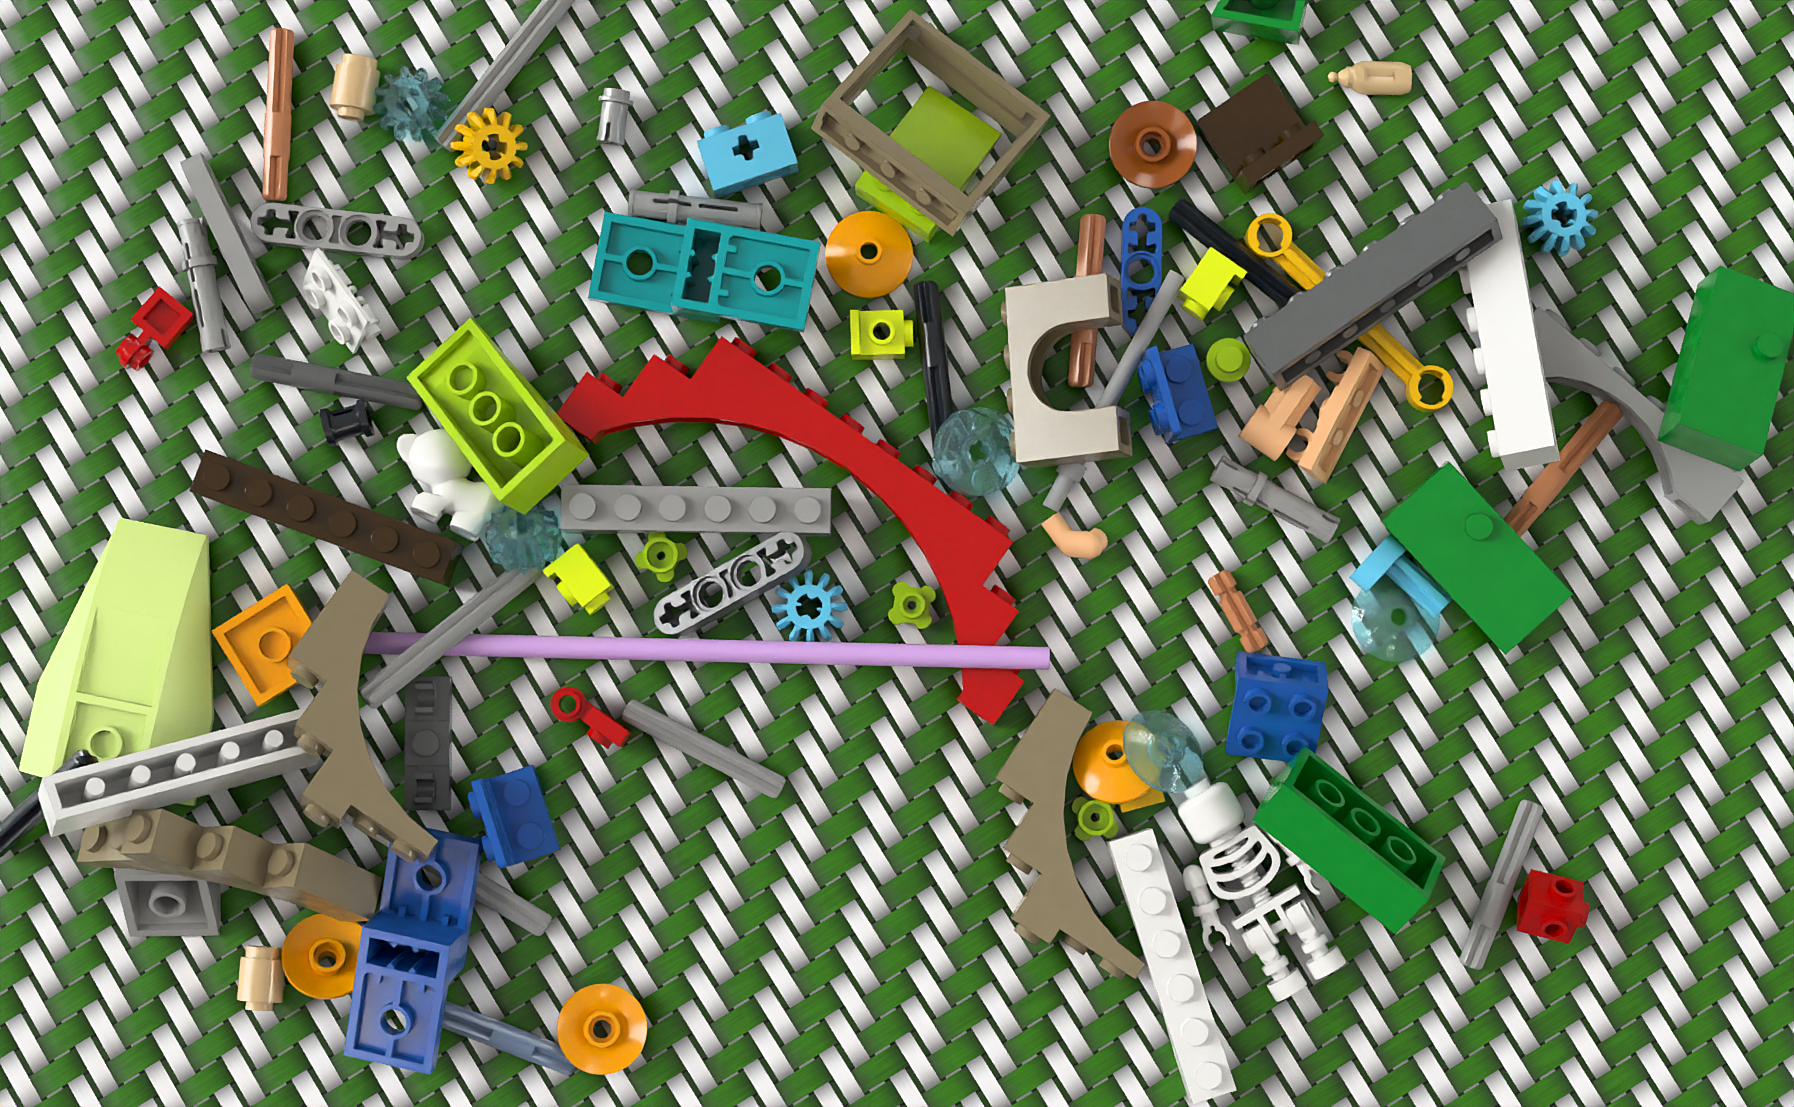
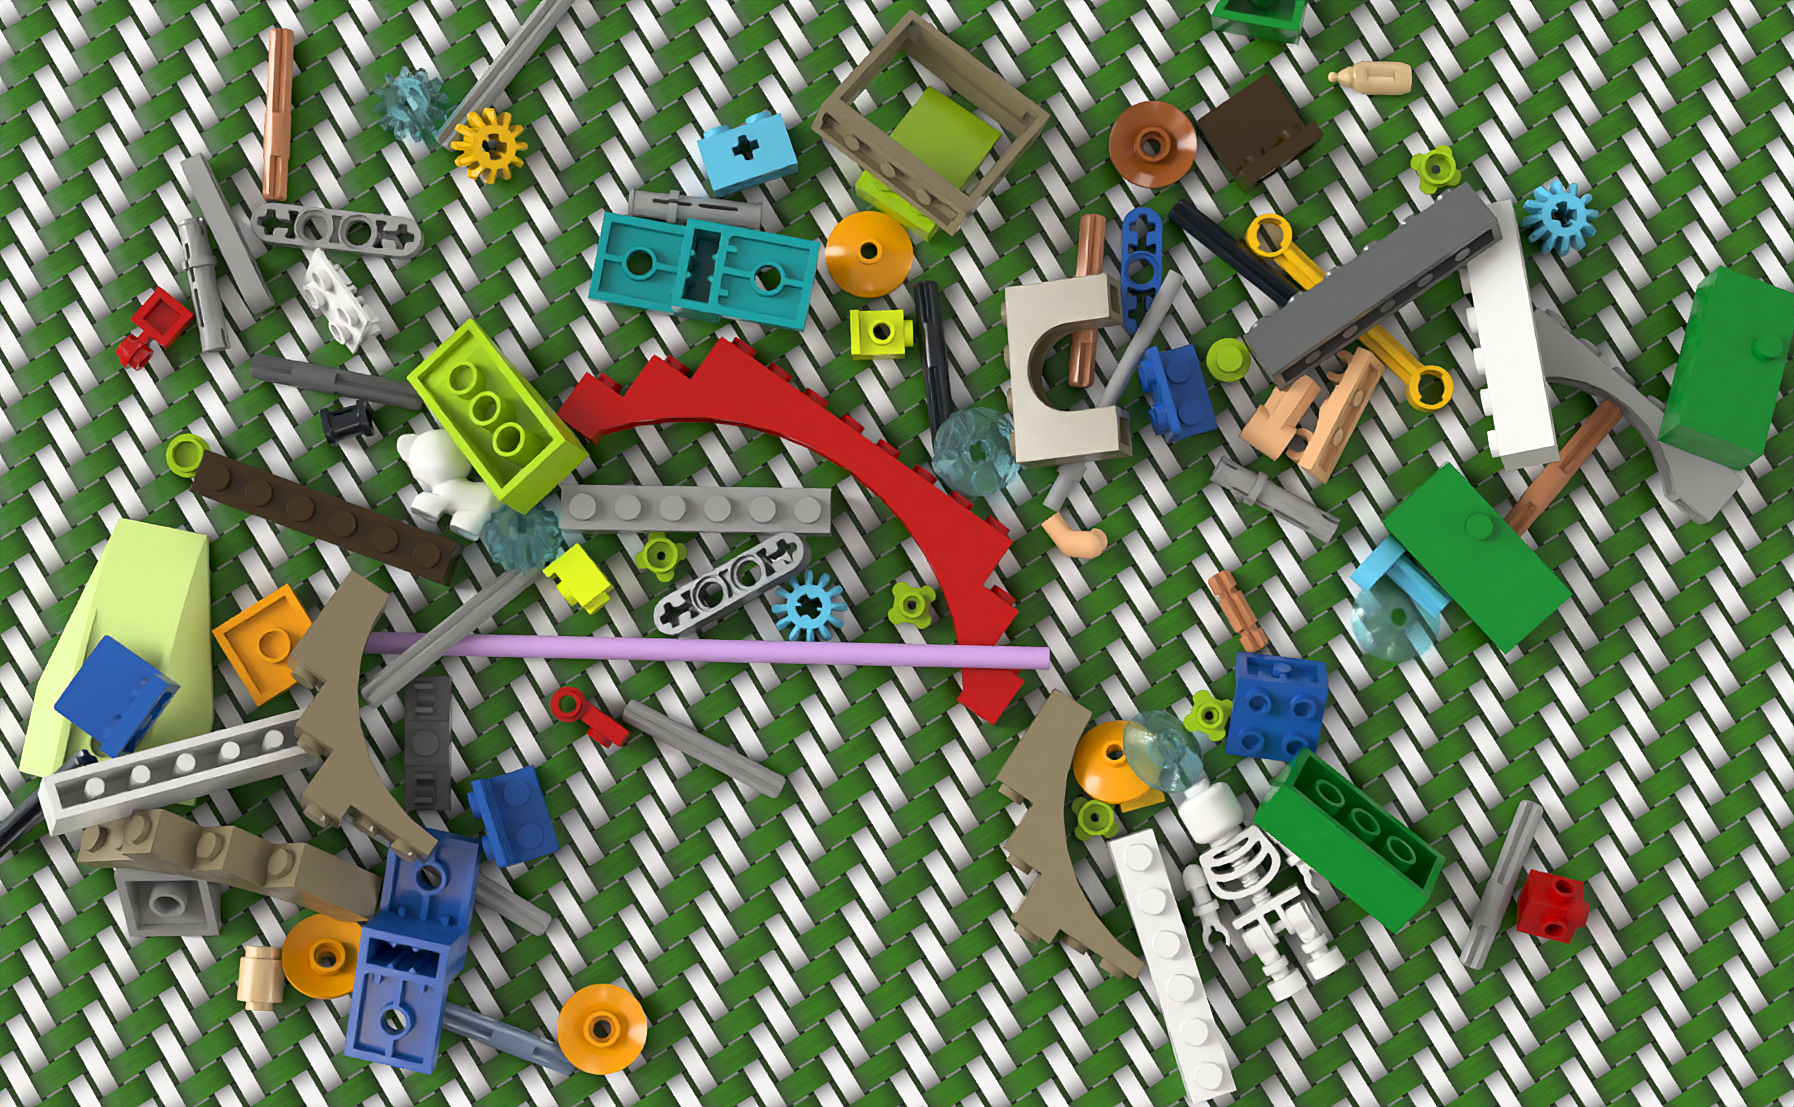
(116, 697): none -> blue bracket
(186, 454): none -> lime plate
(355, 87): tan brick -> none
(613, 116): light grey pin -> none
(1196, 719): none -> lime plate
(1209, 284): neon yellow brick -> none
(1441, 158): none -> lime plate

